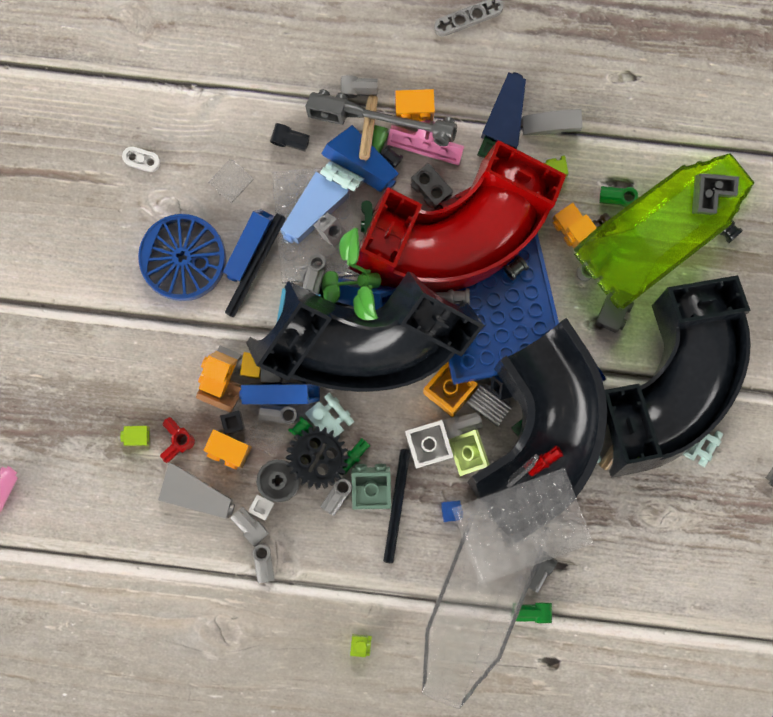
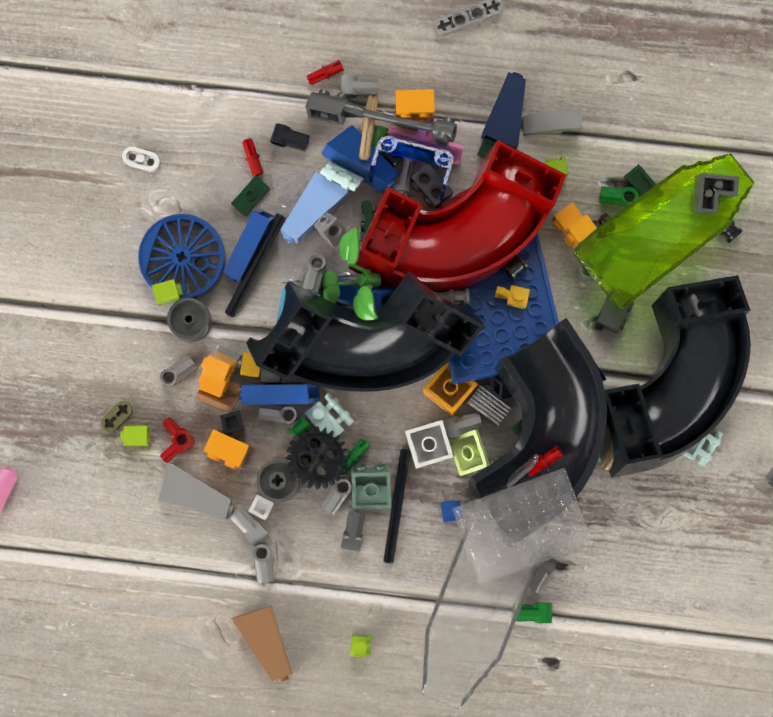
(114, 413): none -> olive beam
(167, 292): none -> lime brick
(180, 370): none -> light grey piece
(185, 309): none -> dark grey wheel
(250, 196): none -> dark green plate
(252, 157): none -> red axle
(265, 640): none -> medium nougat slope
(325, 72): none -> red axle
(353, 534): none -> dark grey piece
(405, 177): none -> light grey pin
(415, 150): none -> clear blue windscreen
(516, 296): none -> yellow plate
(639, 180): none -> dark green plate

